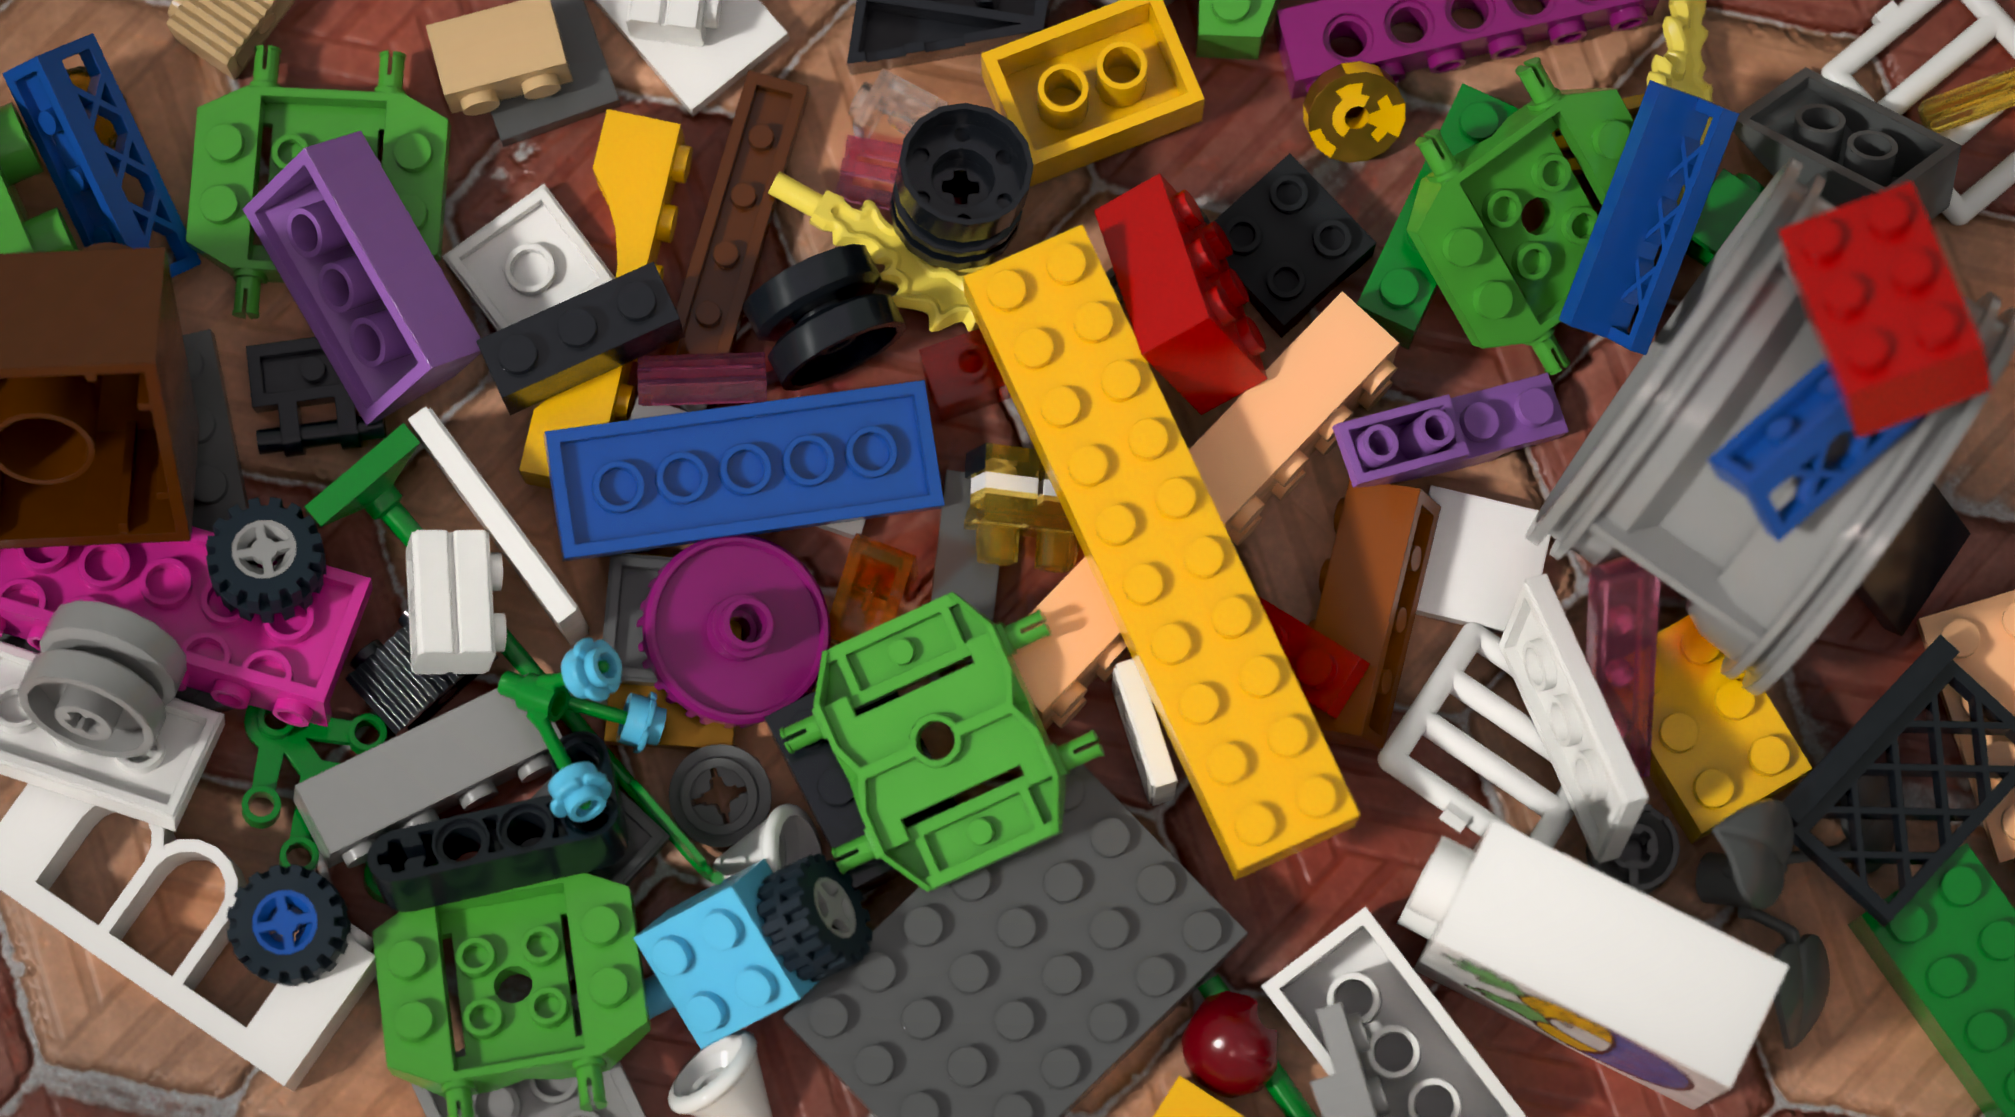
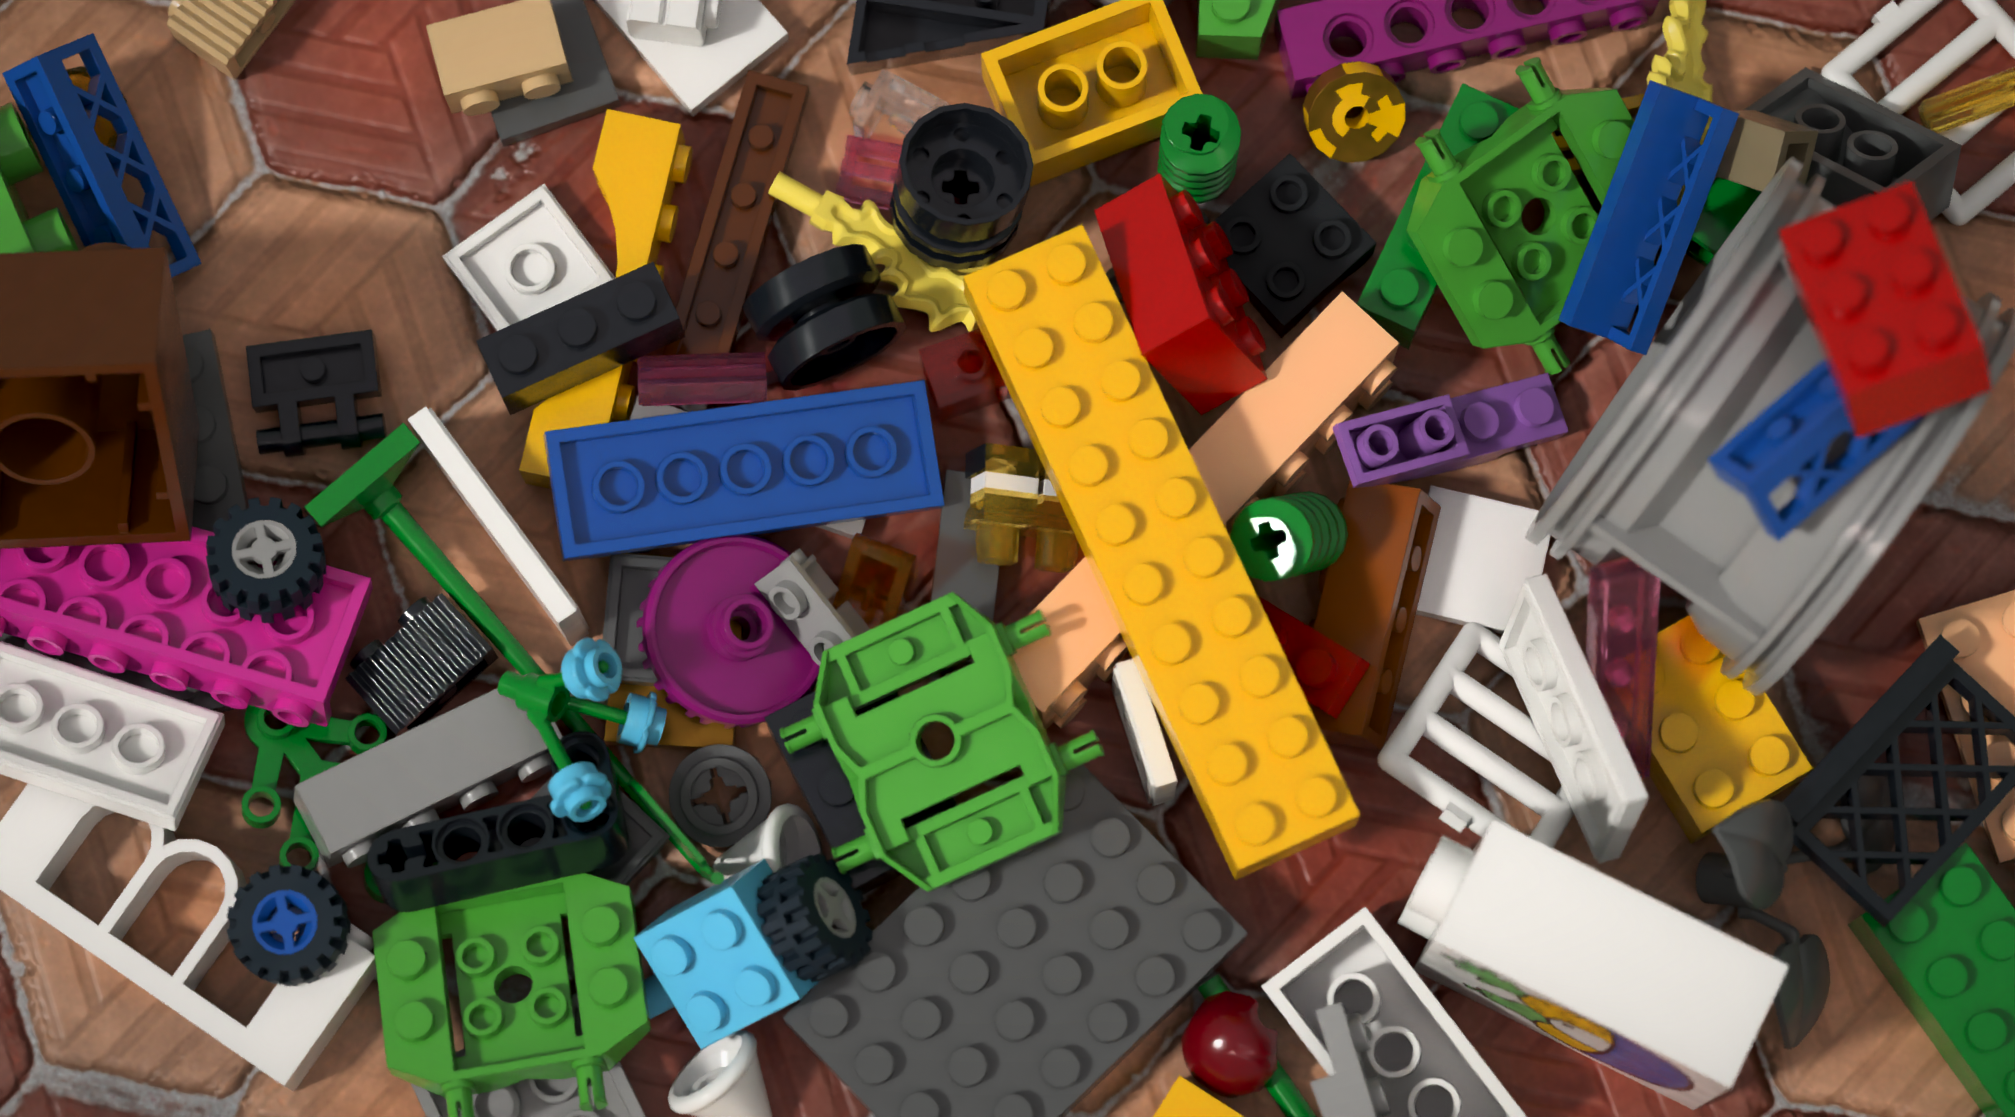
(102, 679): light grey wheel -> none
(230, 156): bright green piece -> none
(362, 276): medium lavender slope -> none
(452, 602): white brick -> none
(800, 596): none -> light grey hinge
(1195, 125): none -> green piece
(1289, 535): none -> green piece
(1647, 856): dark grey wheel -> none
(1762, 146): none -> dark tan brick
(1913, 562): black tile -> none

